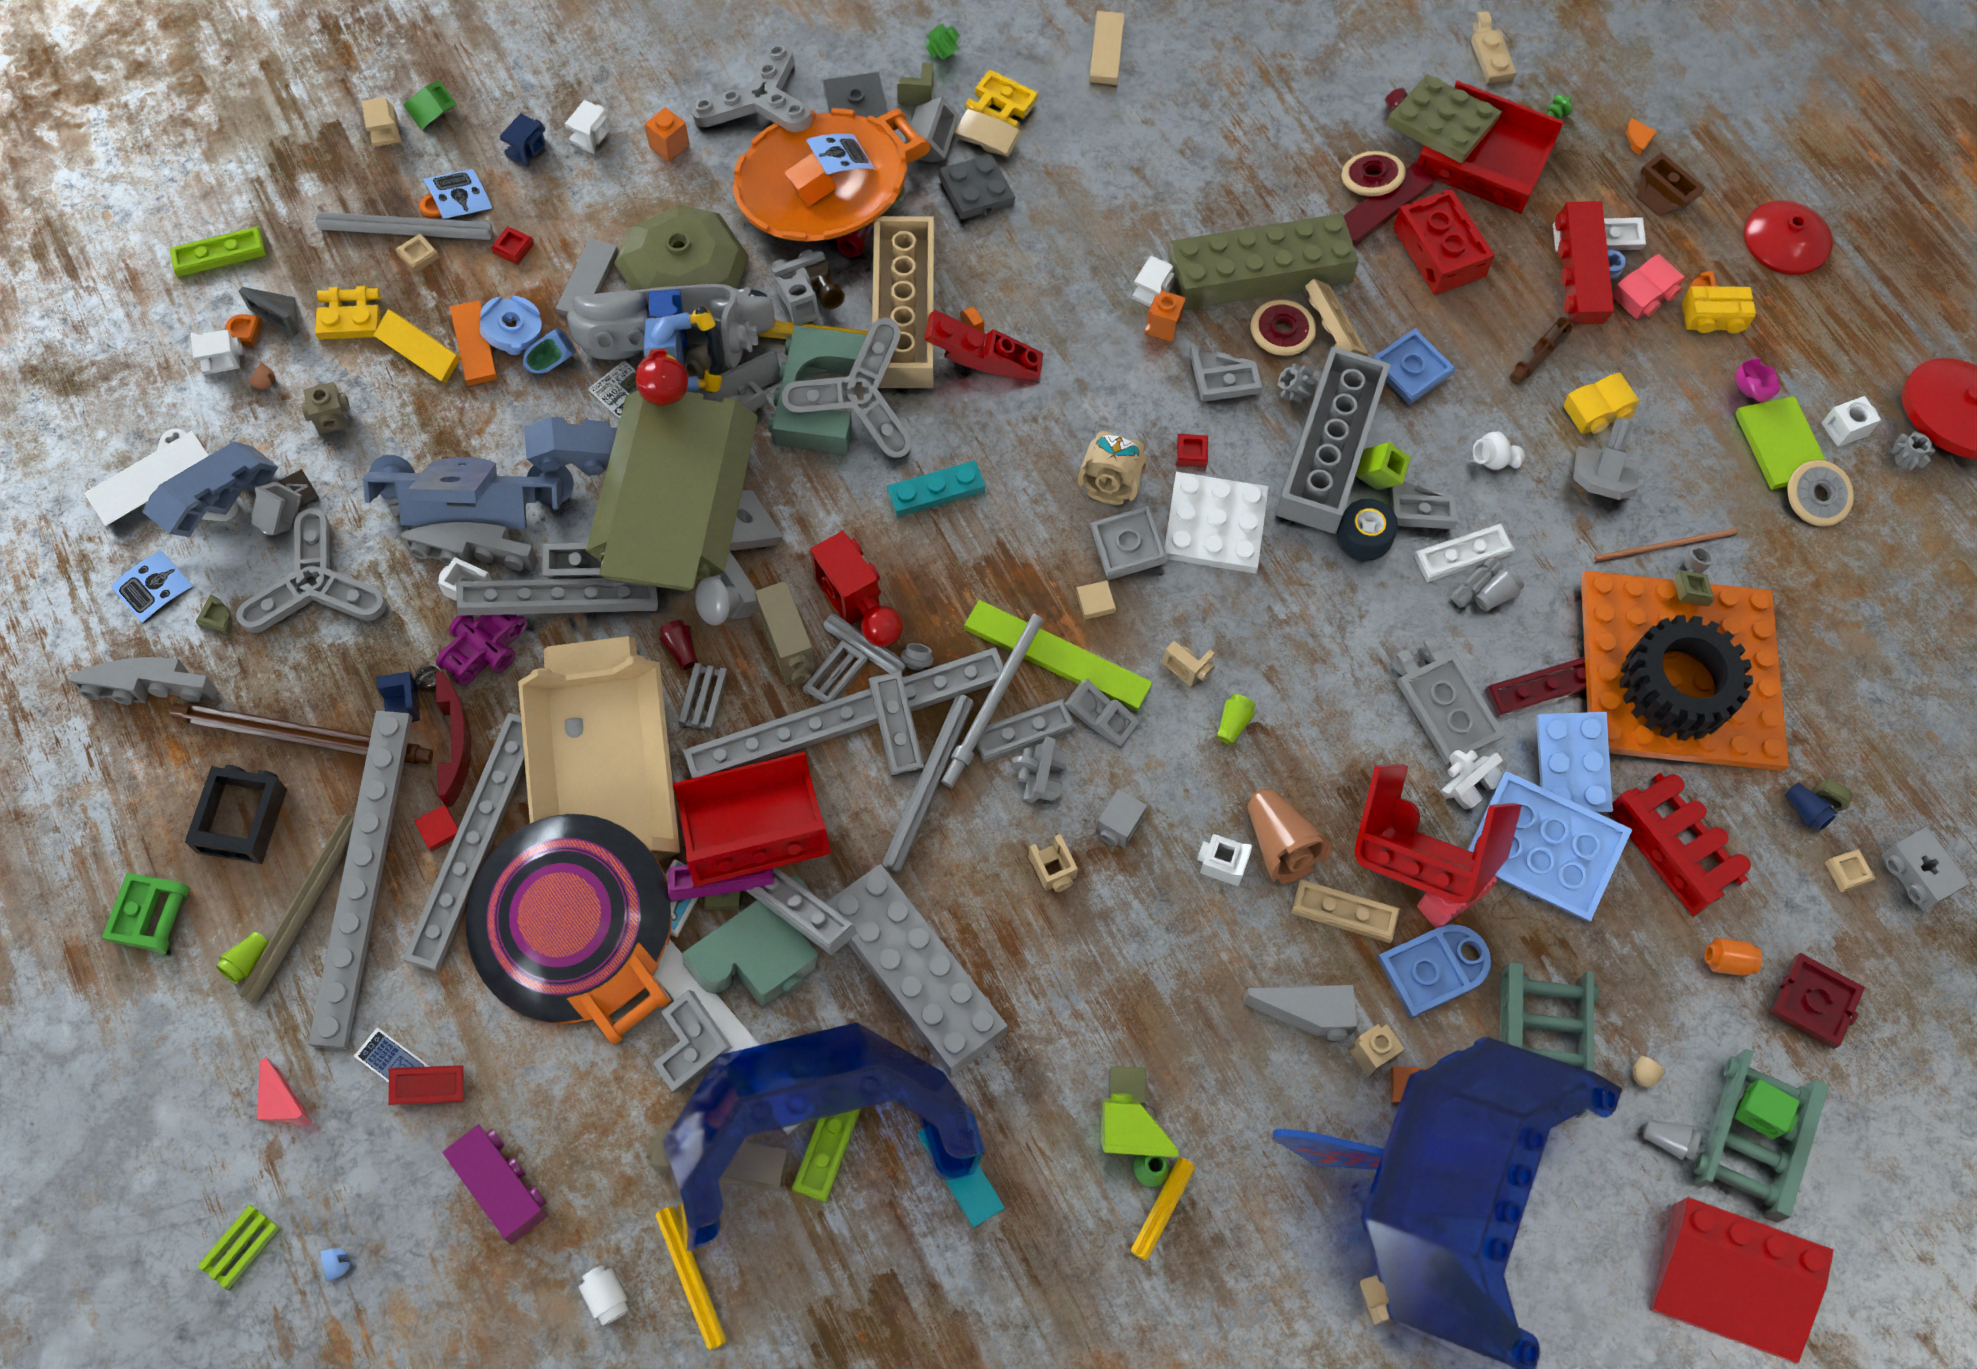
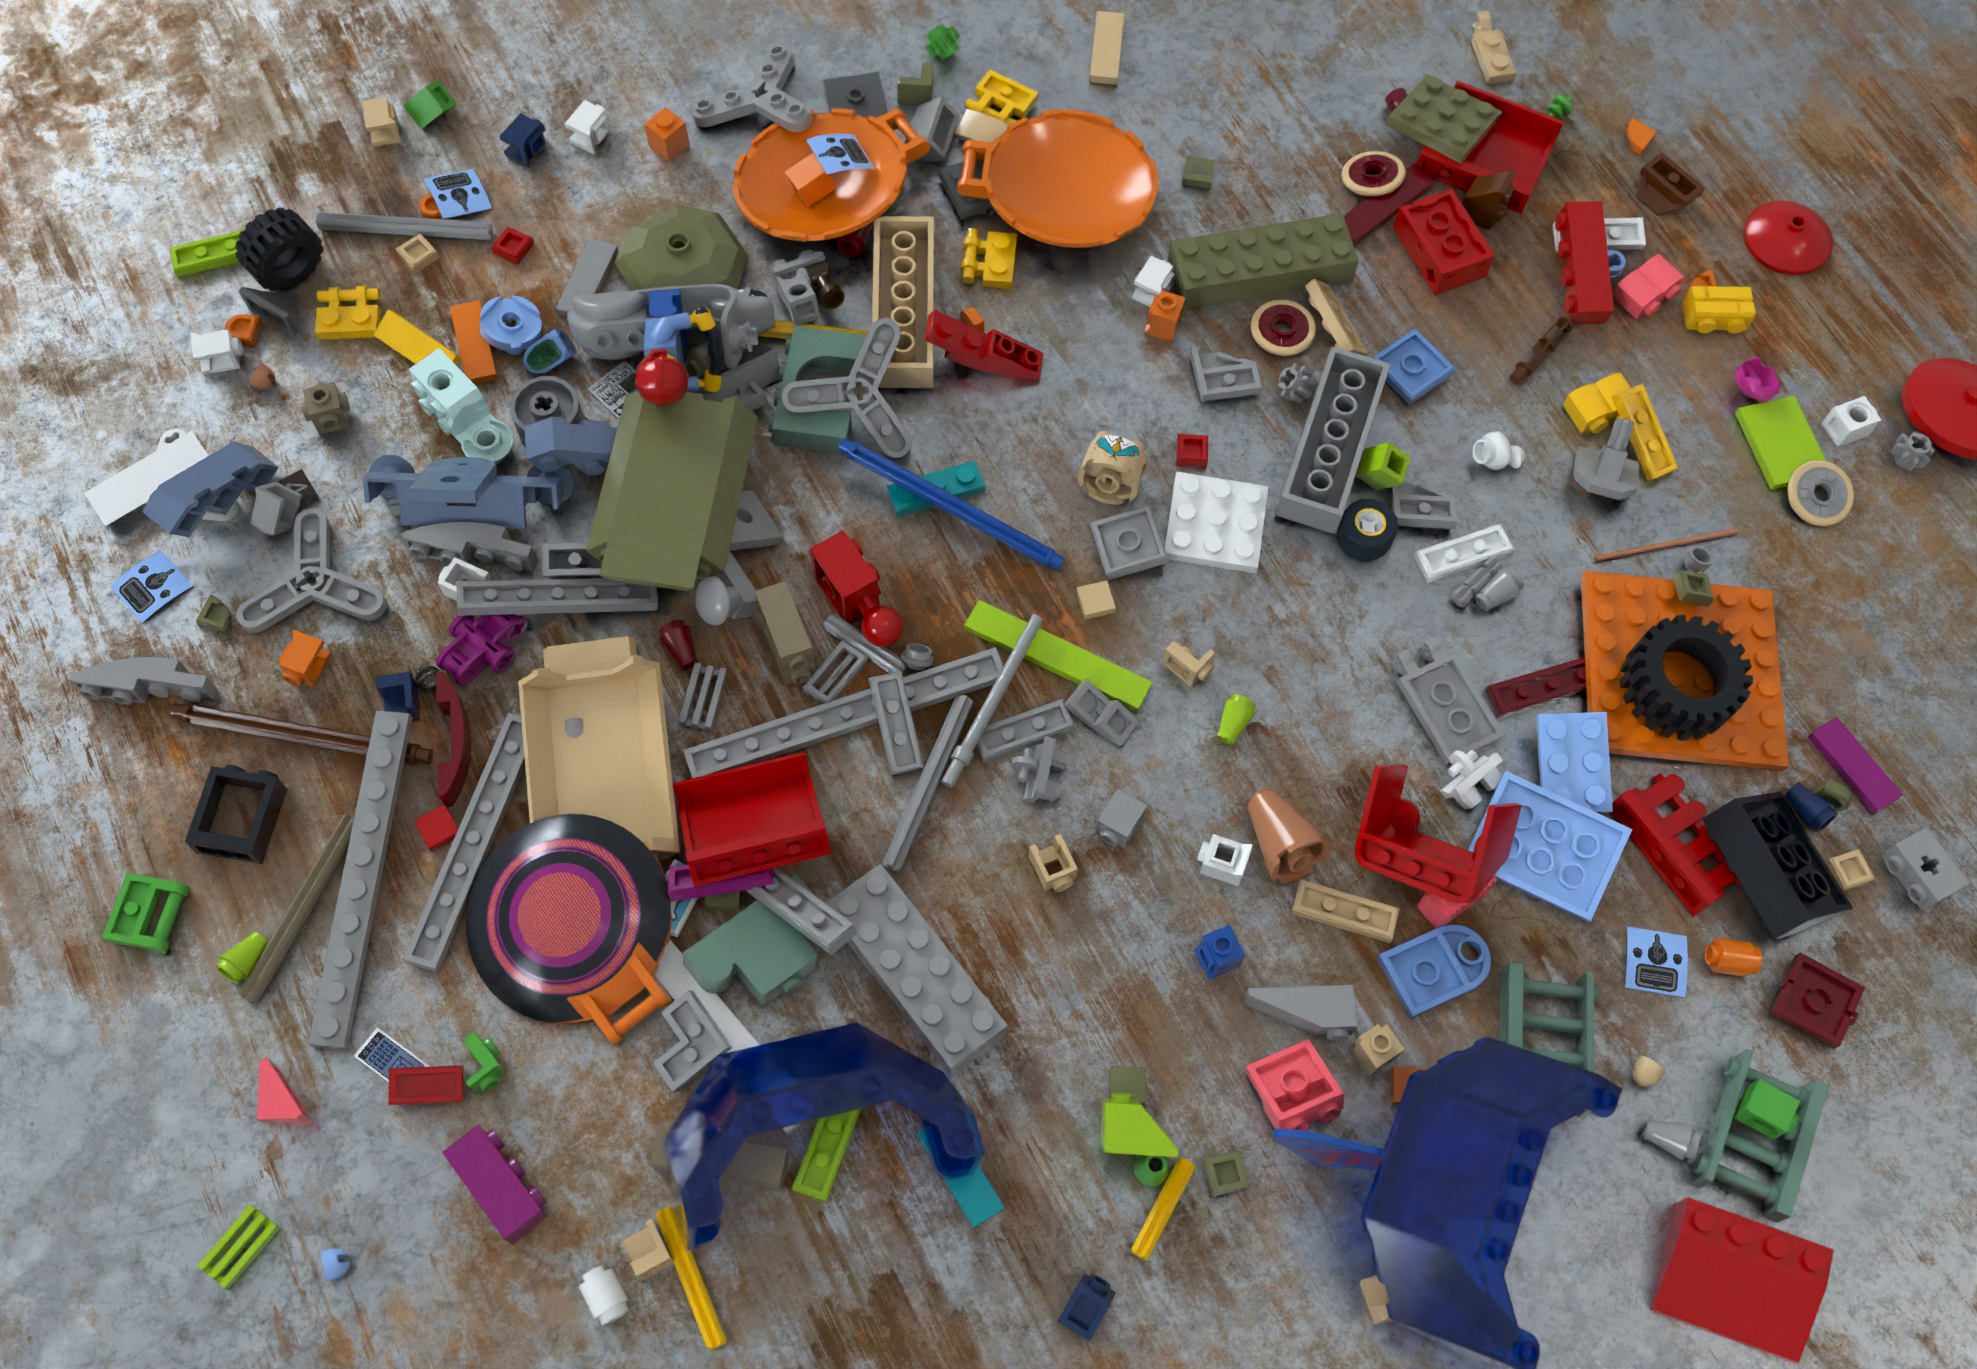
(279, 249): none -> black tyre
(303, 659): none -> orange window
(459, 408): none -> light aqua brick
(485, 1053): none -> bright green bracket
(543, 399): none -> flat silver wheel
(648, 1251): none -> tan panel
(951, 504): none -> blue piece
(999, 258): none -> yellow plate
(1064, 178): none -> orange dish
(1087, 1306): none -> dark blue bracket
(1198, 172): none -> olive tile
(1219, 952): none -> blue window
(1225, 1173): none -> olive plate
(1296, 1087): none -> coral plate
(1487, 197): none -> reddish brown slope
(1647, 434): none -> yellow tile
(1656, 962): none -> sticker
(1776, 863): none -> black slope
(1855, 765): none -> magenta tile

